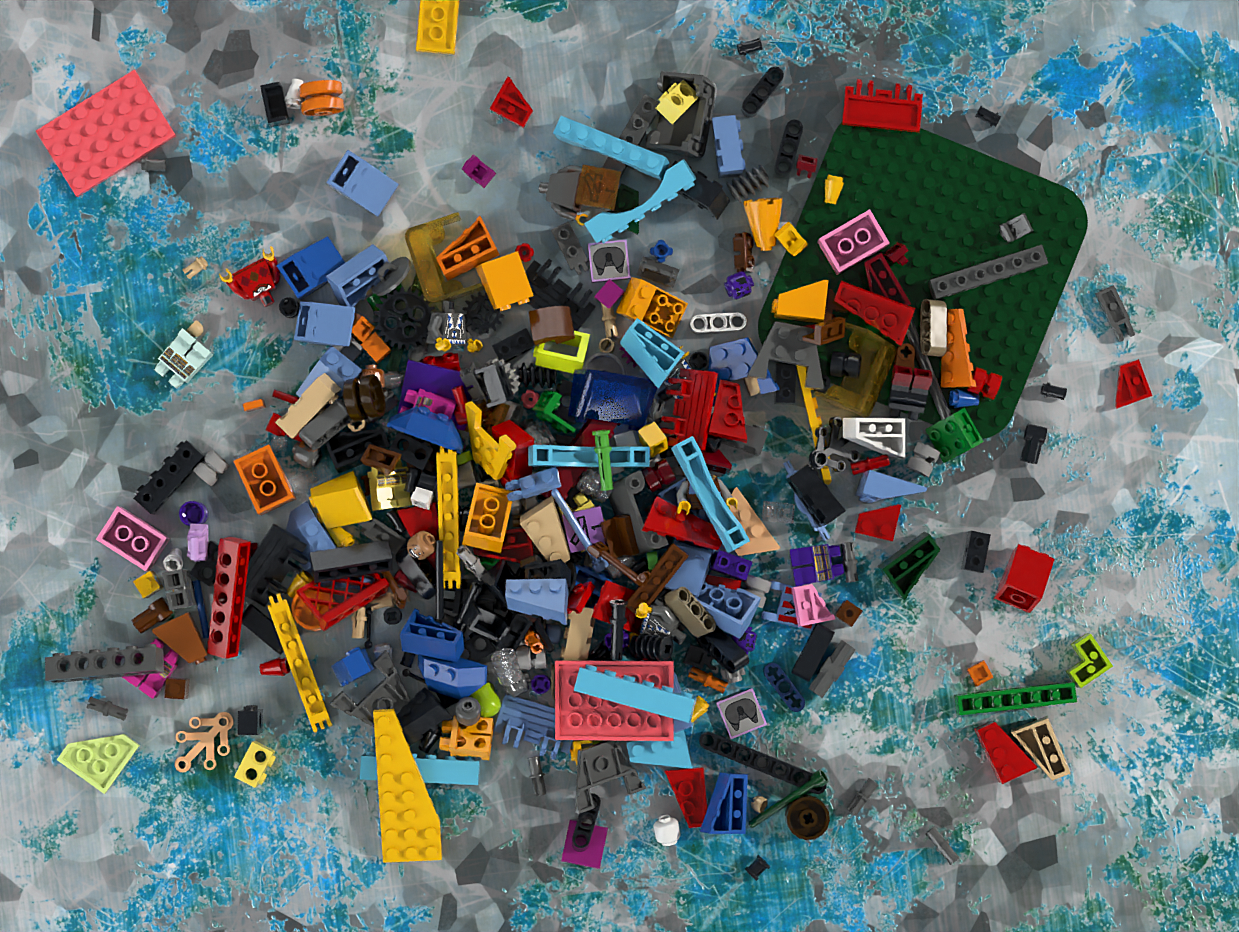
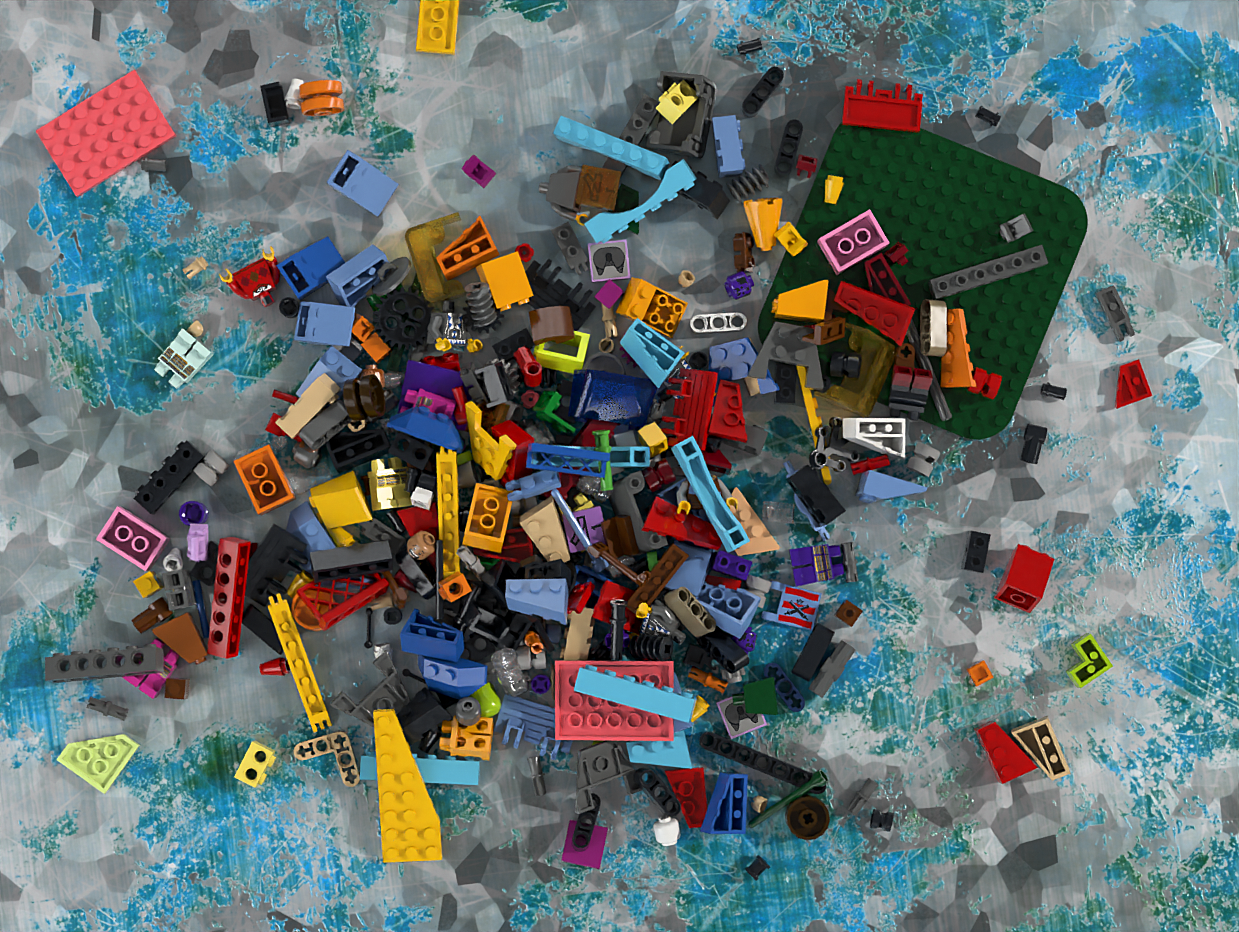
(206, 739): light nougat plant -> none
(250, 720): black brick -> none
(254, 405): orange tile -> none
(333, 746): none -> tan beam
(353, 666): blue wedge -> none
(358, 623): tan pin -> none
(380, 459): reddish brown slope -> none
(407, 659): black pin -> none
(462, 587): none -> orange brick
(481, 303): none -> dark grey piece
(511, 104): red wing -> none
(529, 367): none -> red piece
(567, 452): none -> blue fence
(577, 744): yellow bracket -> none
(658, 272): dark grey hinge -> none
(661, 245): blue plate -> none
(665, 794): none -> black beam
(686, 278): none -> tan hinge
(758, 697): none -> dark green torso
(809, 606): bright pink wing -> none
(879, 522): red wing -> none
(881, 820): none -> black wheel
(909, 563): dark green wedge -> none
(942, 845): dark grey pin -> none
(954, 435): green bracket -> none
(960, 398): blue cone -> none
(1015, 698): green brick -> none

